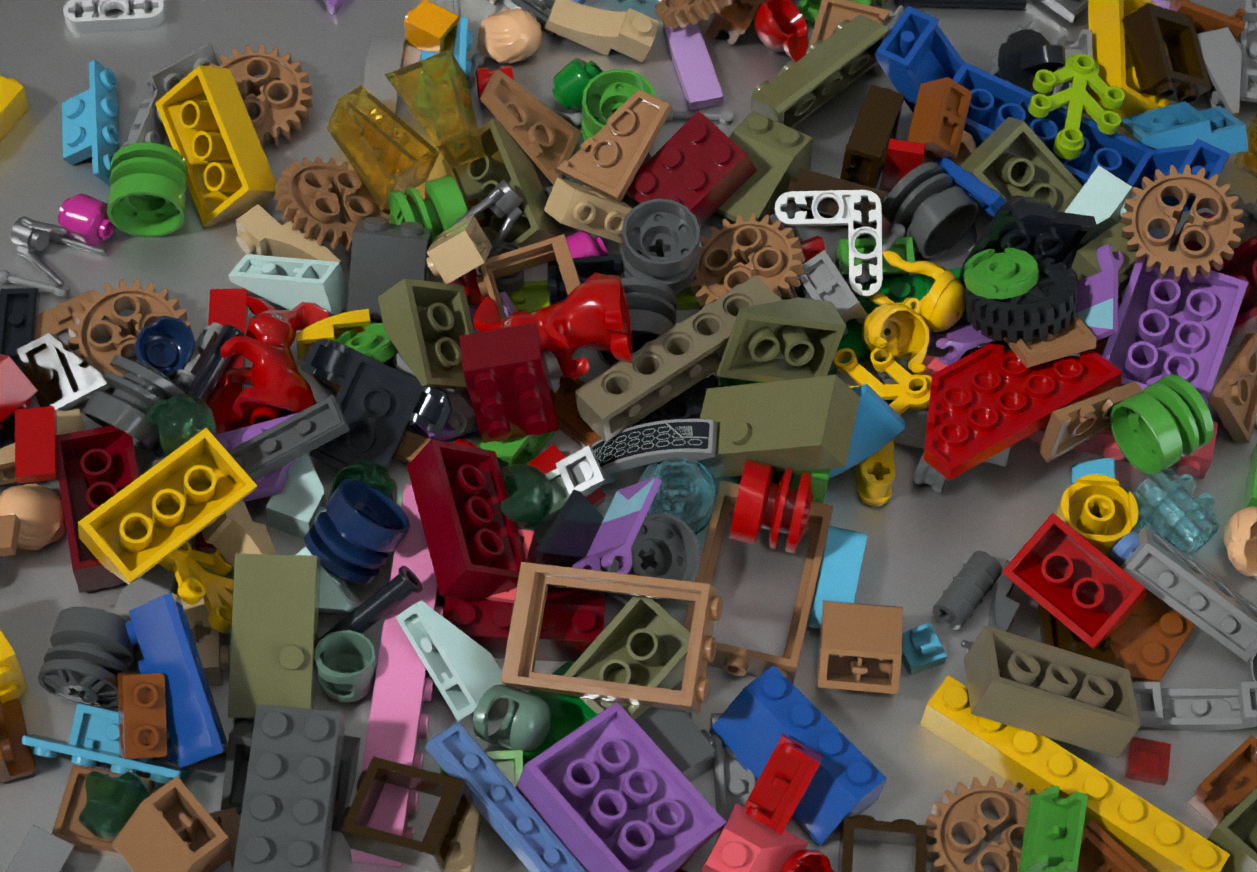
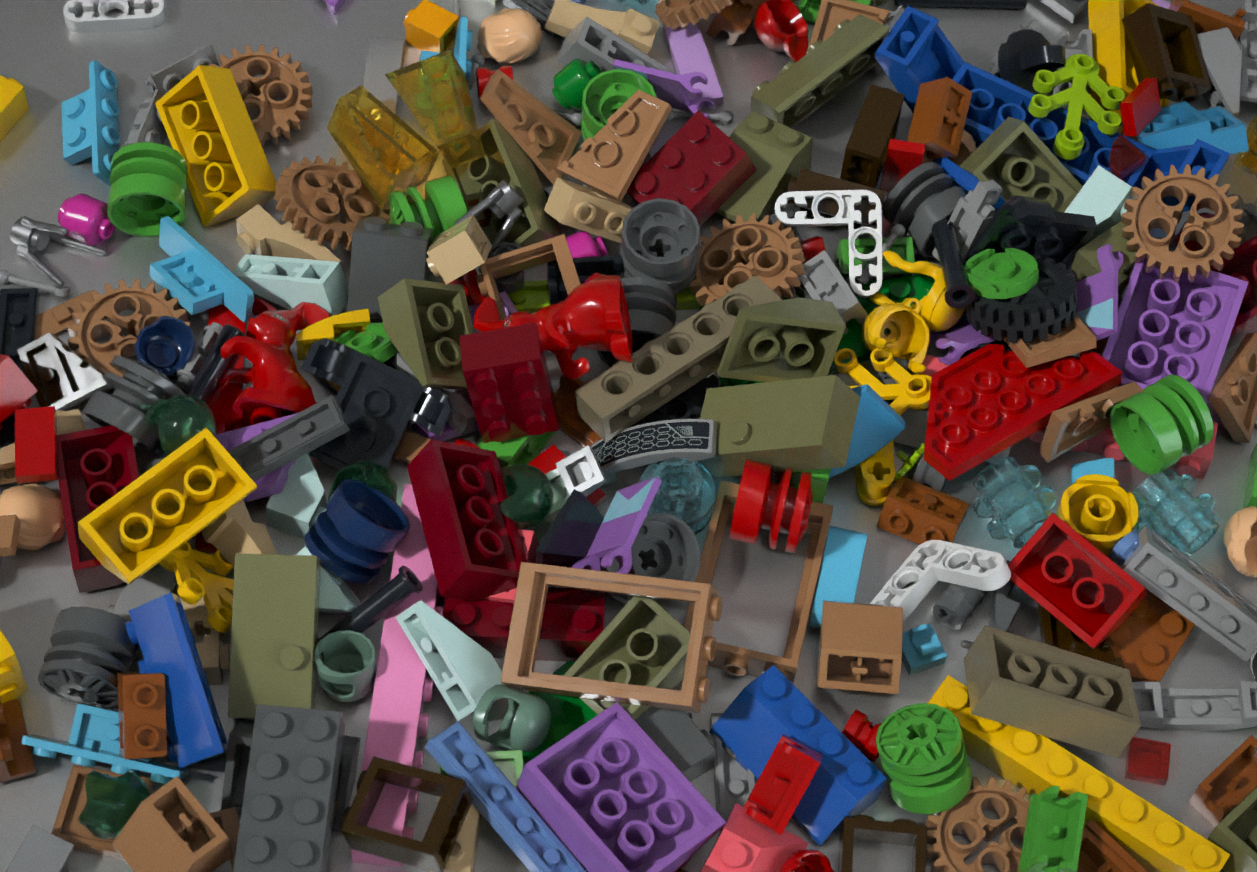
(197, 275): none -> medium azure bracket
(596, 43): none -> light grey slope
(673, 87): none -> medium lavender flag
(862, 735): none -> red wheel
(909, 461): none -> lime plant
(921, 513): none -> dark orange bracket
(924, 758): none -> bright green wheel
(936, 561): none -> white beam
(958, 291): none -> black pin
(973, 215): none -> light grey hinge
(1012, 500): none -> clear light blue piece
(1124, 158): none -> clear red tile
(1140, 107): none -> red tile

